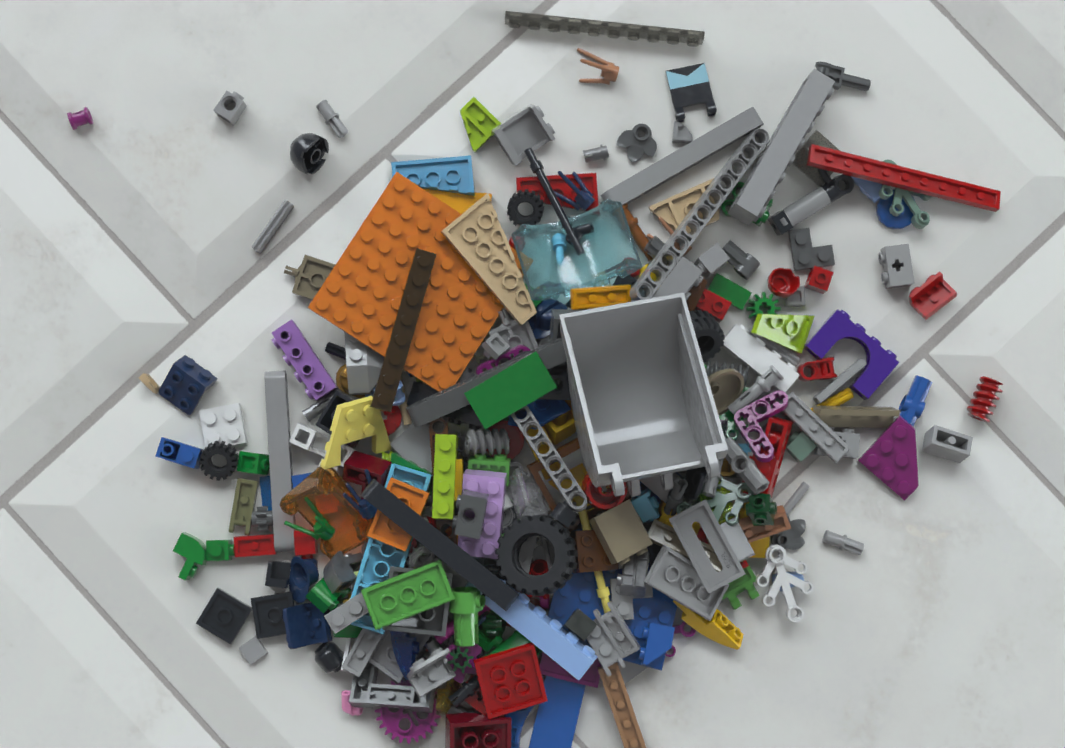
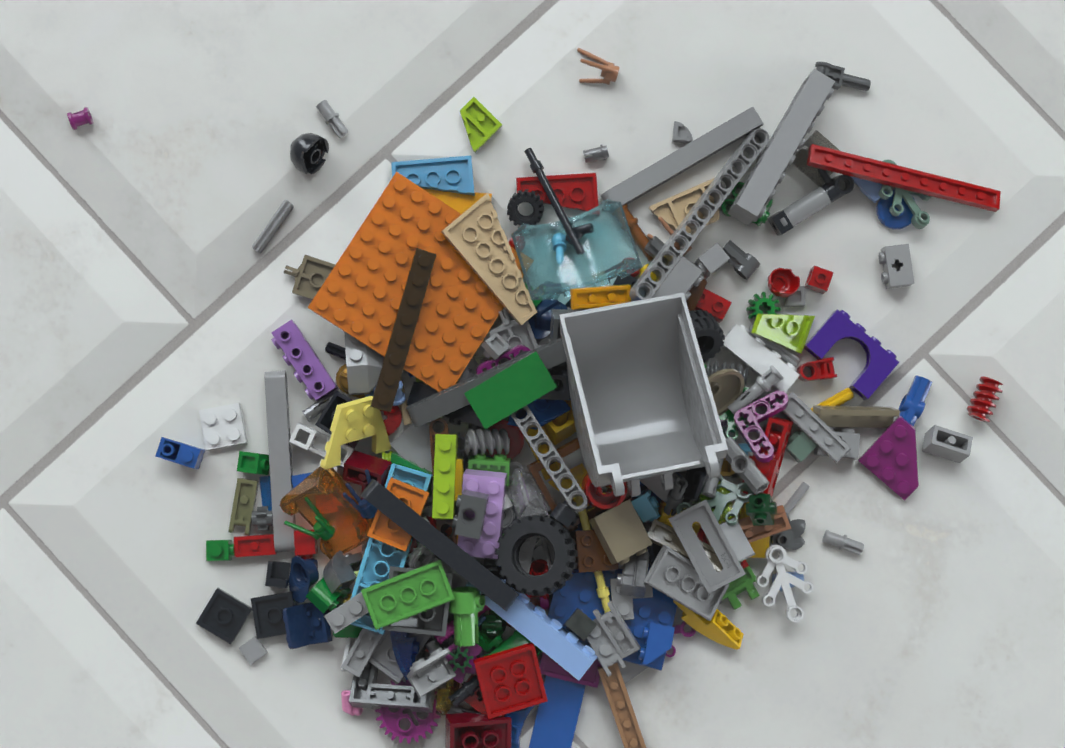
(149, 382): tan tile -> none
(186, 384): dark blue bracket -> none
(194, 551): green brick -> none
(215, 471): black tyre -> none
(230, 115): light grey brick -> none
(329, 657): black head -> none
(523, 132): light grey panel -> none
(583, 198): dark blue plant -> none
(612, 29): clear smoke plate -> none
(637, 145): dark grey plate -> none
(690, 87): black flag -> none
(729, 291): green tile -> none
(806, 256): dark grey plate -> none
(839, 381): light grey tile -> none
(931, 295): red bracket -> none

